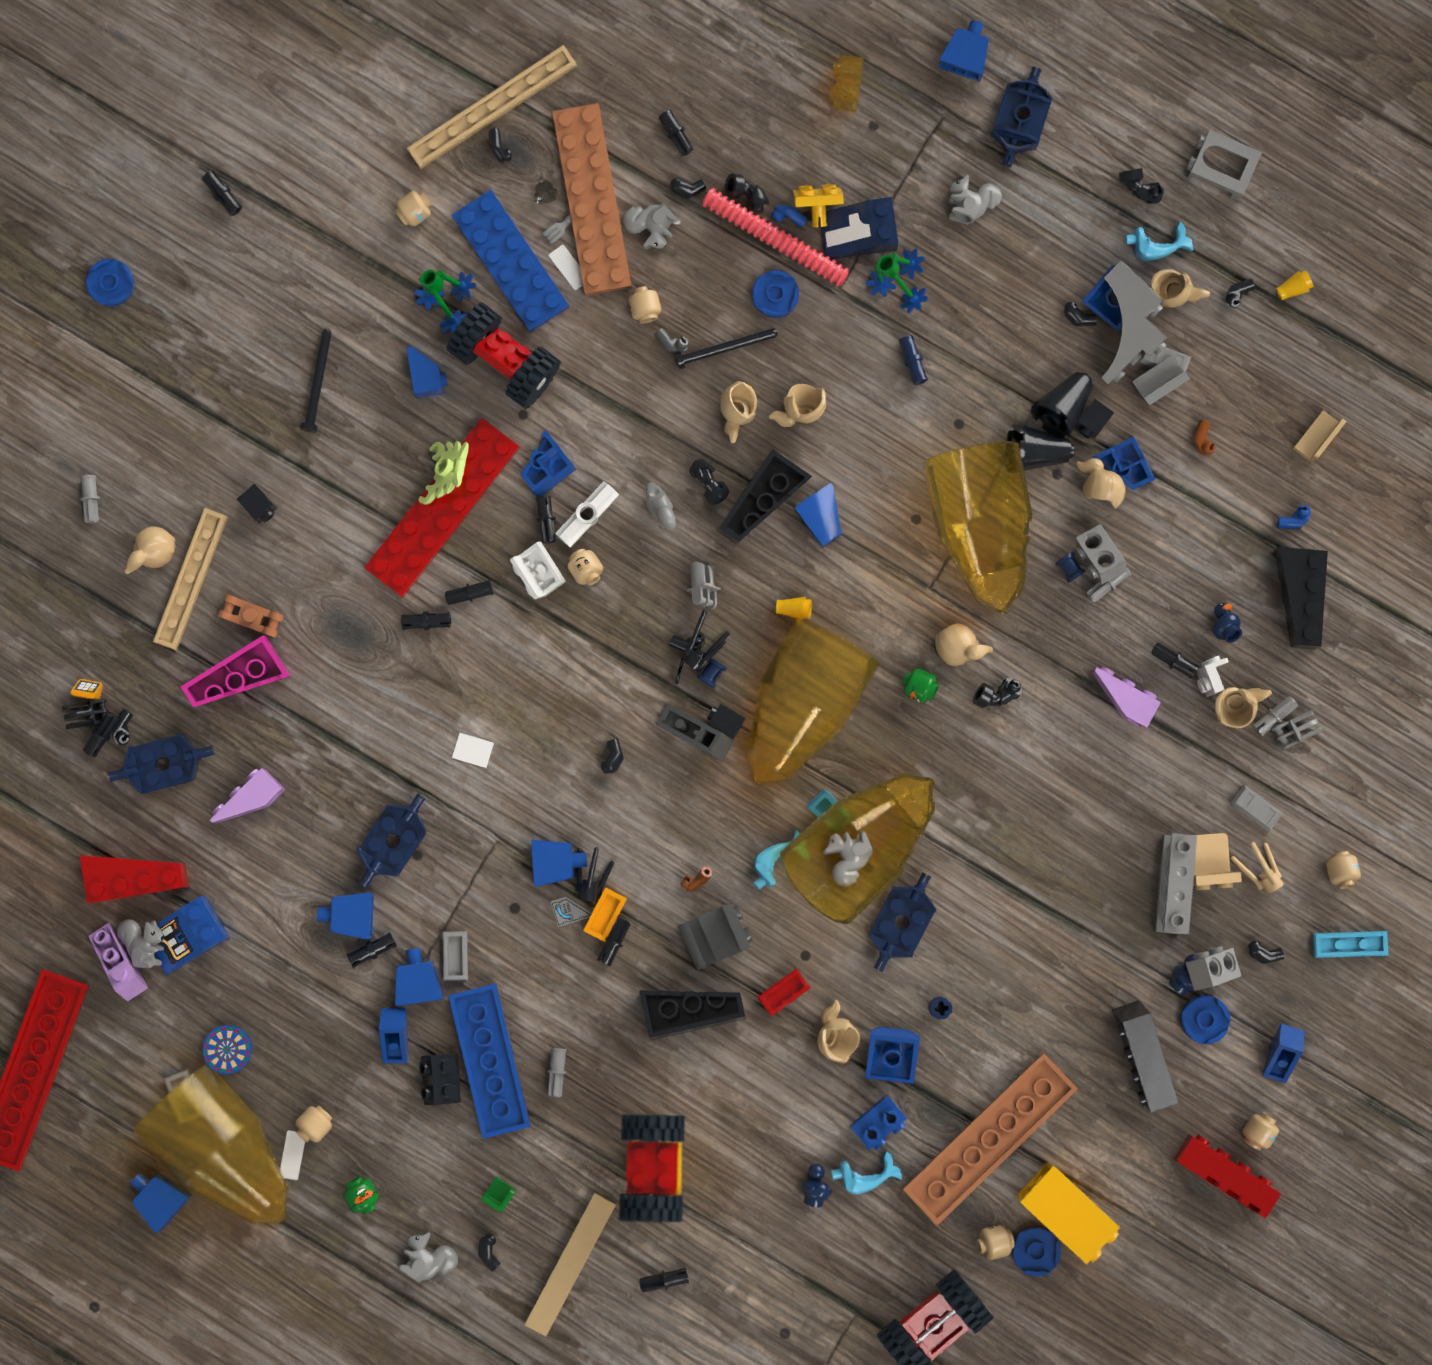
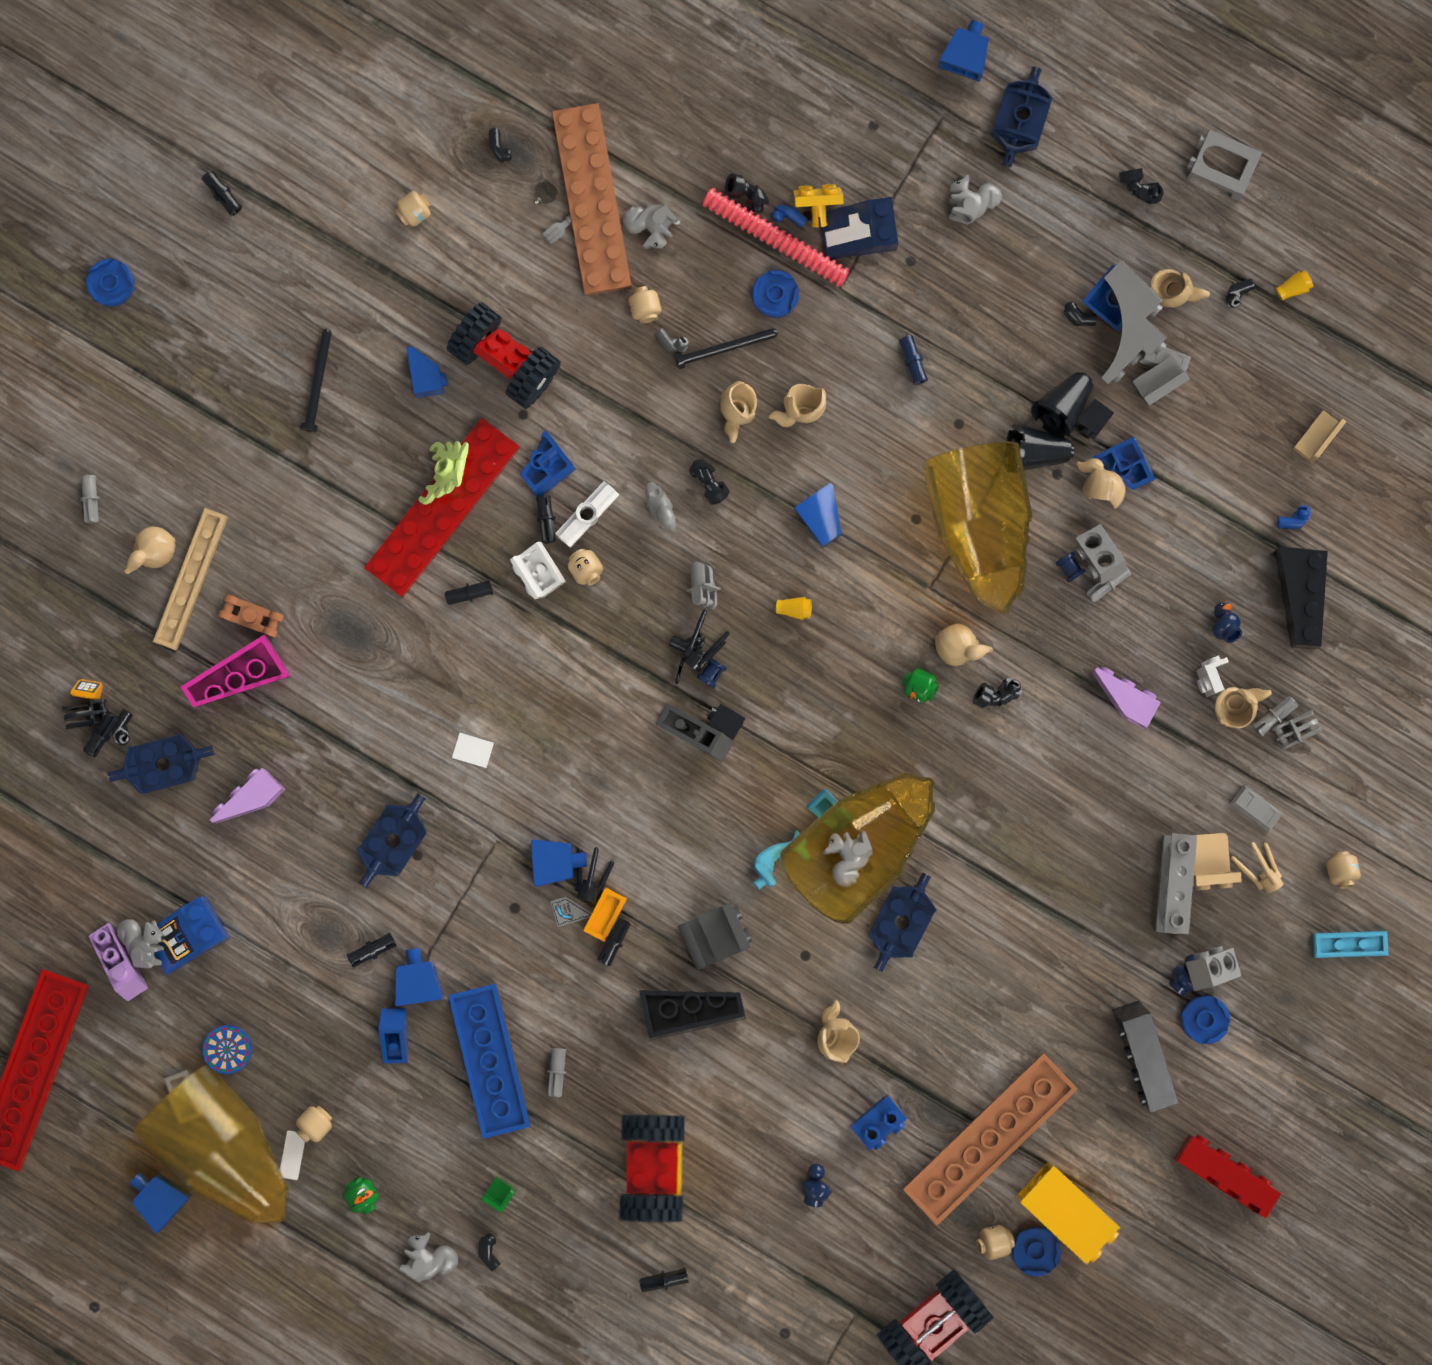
(121, 878): red wedge -> none
(257, 504): black brick -> none
(350, 915): blue torso -> none
(426, 621): black pin -> none
(433, 285): plant -> none
(440, 1079): black bracket -> none
(455, 956): light grey tile -> none
(491, 107): tan tile -> none
(510, 261): blue plate -> none
(567, 266): white sticker -> none
(570, 1264): tan tile -> none
(614, 759): black arm -> none
(676, 132): black axle -> none
(685, 189): black arm -> none
(701, 879): dark orange arm -> none
(766, 491): black wedge -> none
(784, 992): red plate -> none
(804, 699): clear yellow windscreen -> none
(848, 83): clear yellow brick -> none
(860, 1184): medium azure animal -> none
(887, 271): blue plant -> none
(892, 1055): blue slope -> none
(935, 1002): dark blue bush -> none
(1150, 251): medium azure animal -> none
(1174, 659): black axle -> none
(1200, 439): dark orange arm -> none
(1260, 1131): tan head -> none
(1263, 955): black arm -> none
(1284, 1053): blue slope -> none

